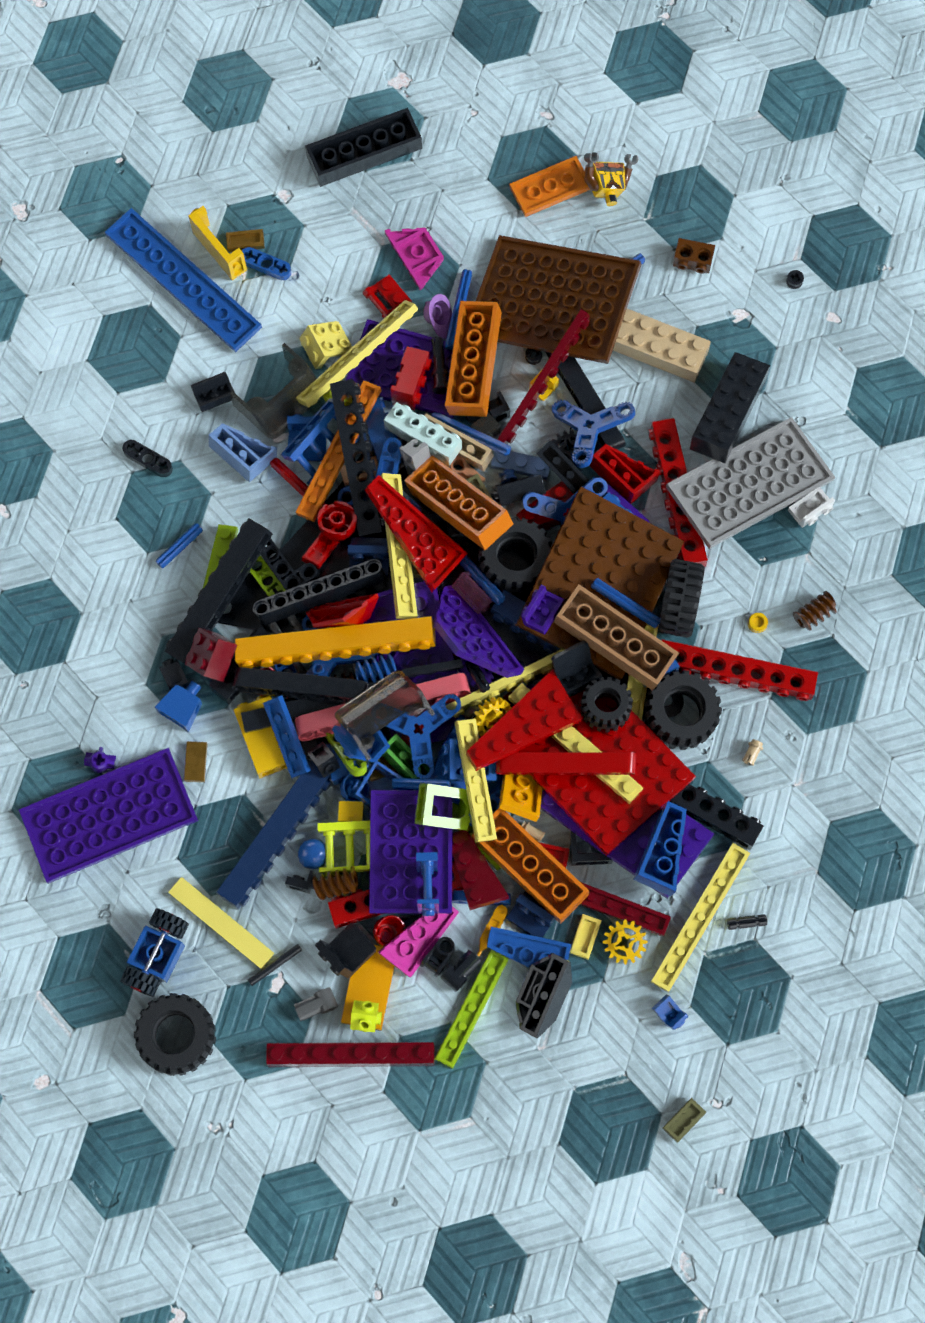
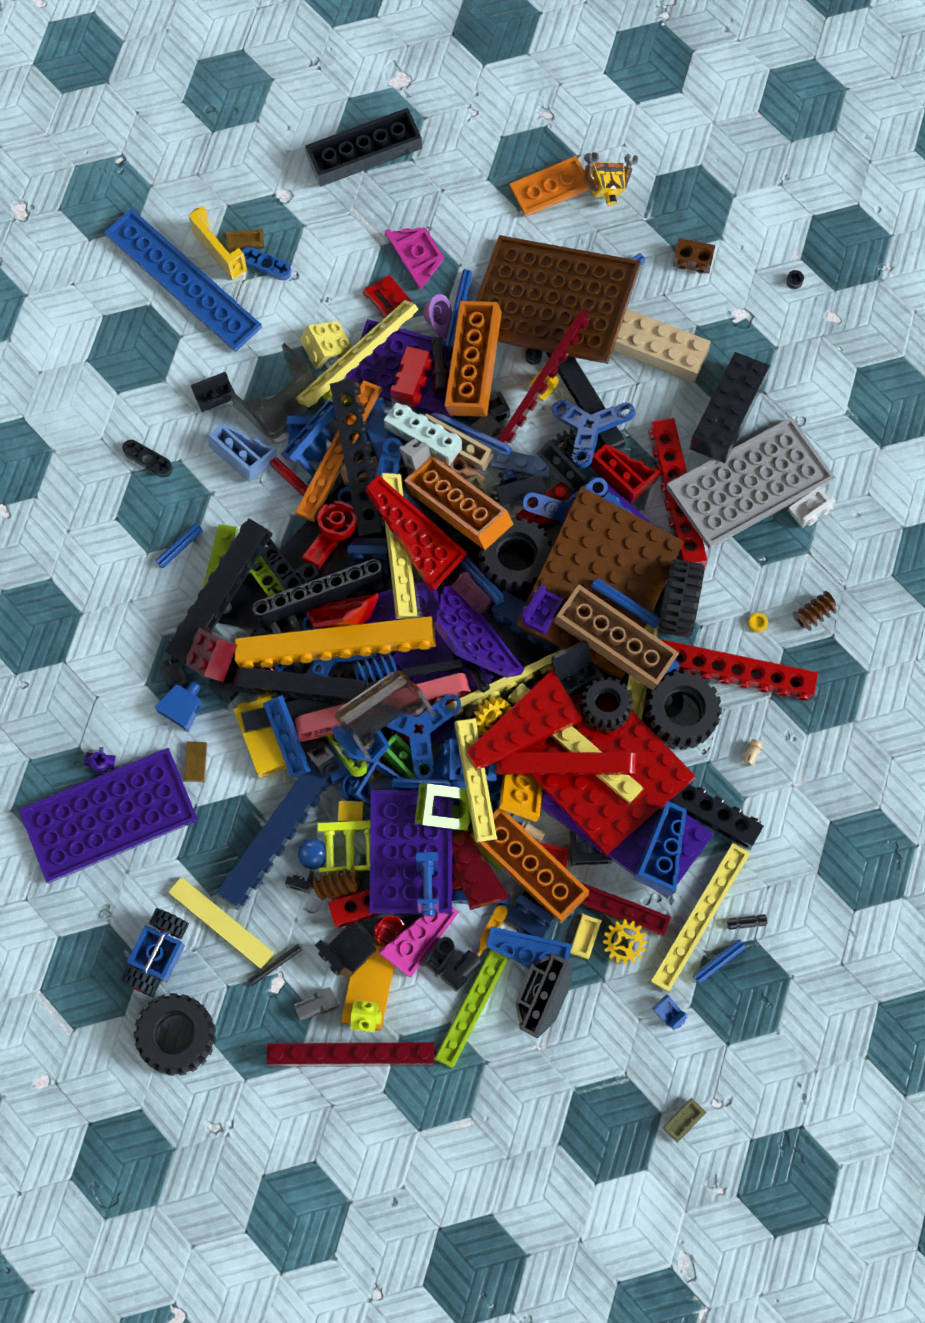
(719, 961): none -> blue axle

